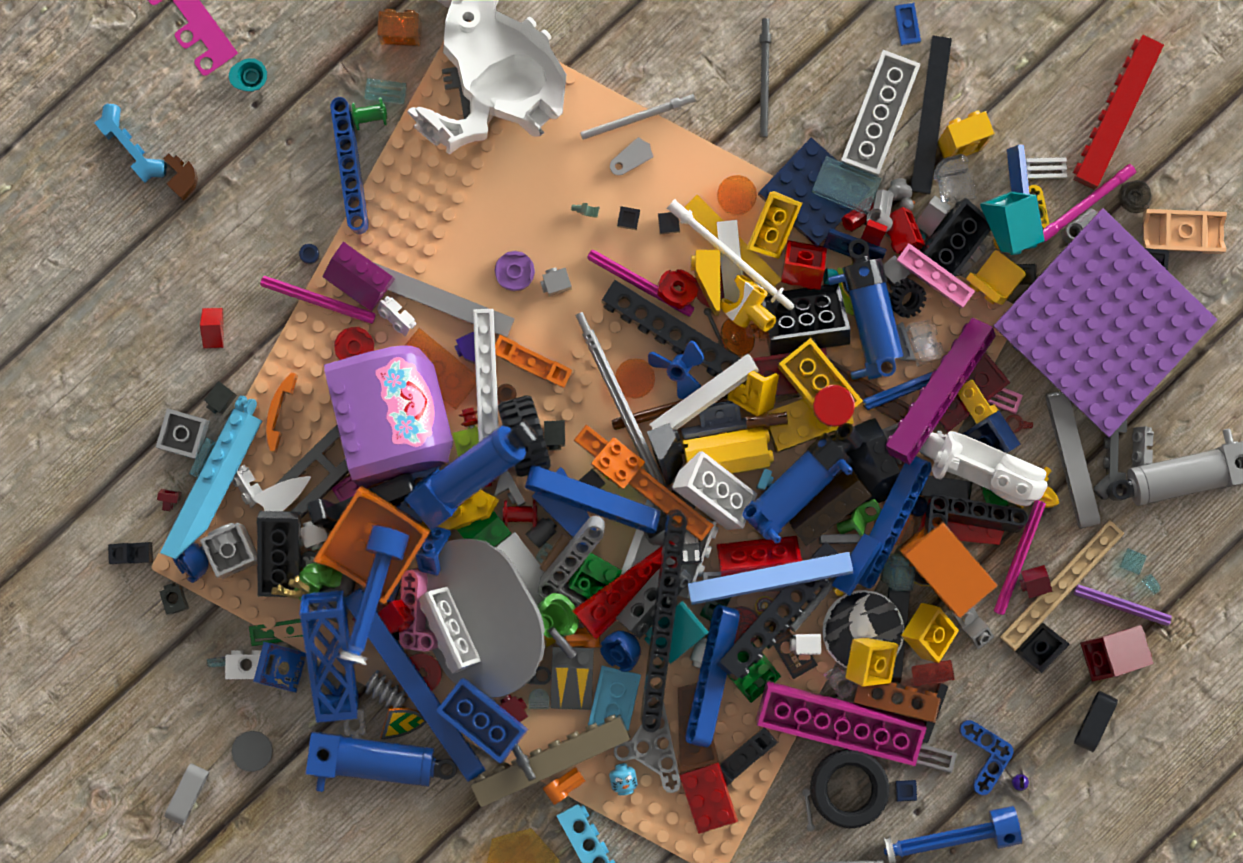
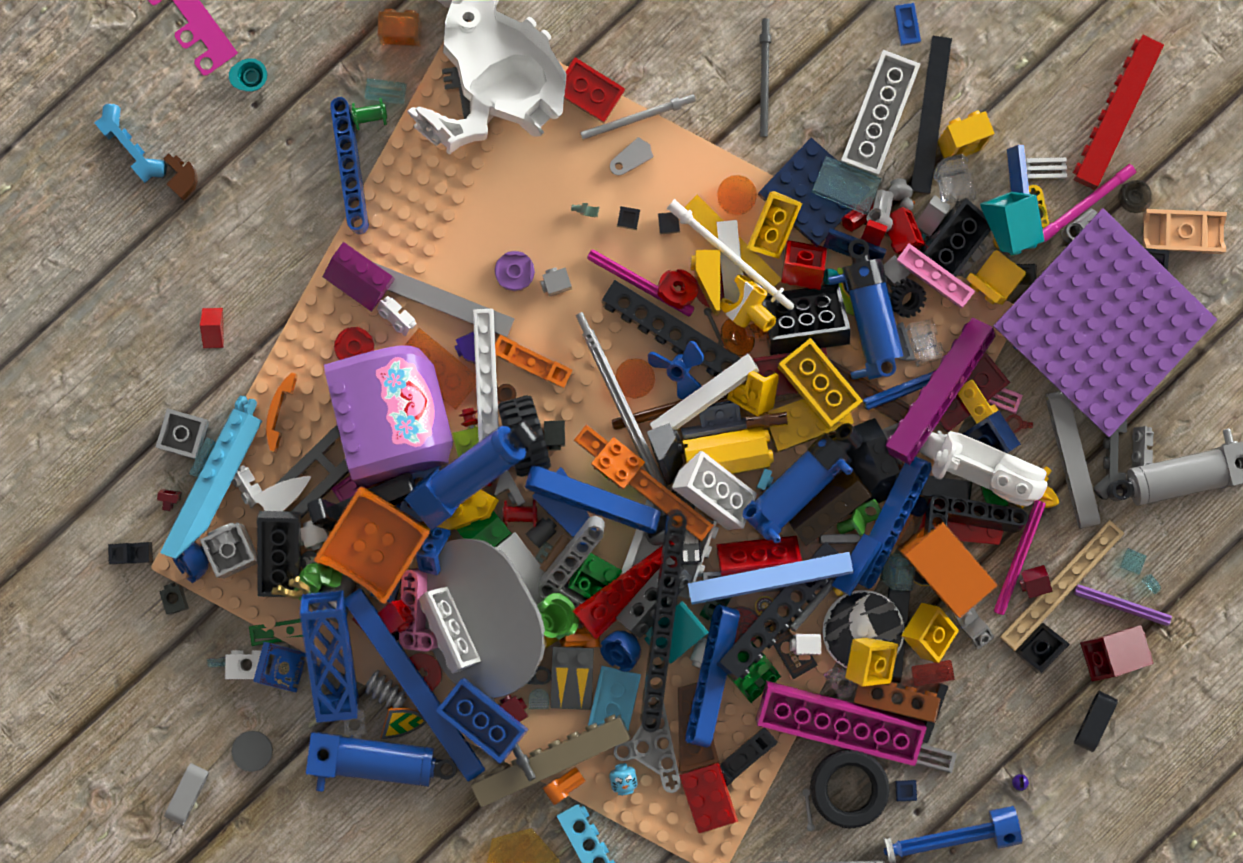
(219, 398): pearl dark grey brick -> none
(309, 253): dark blue tile -> none
(317, 299): dark pink axle -> none
(386, 545): blue piece -> none
(562, 643): flat silver pin -> none
(591, 90): none -> red plate
(593, 479): black plate -> none
(833, 406): red tile -> none
(994, 756): blue beam -> none

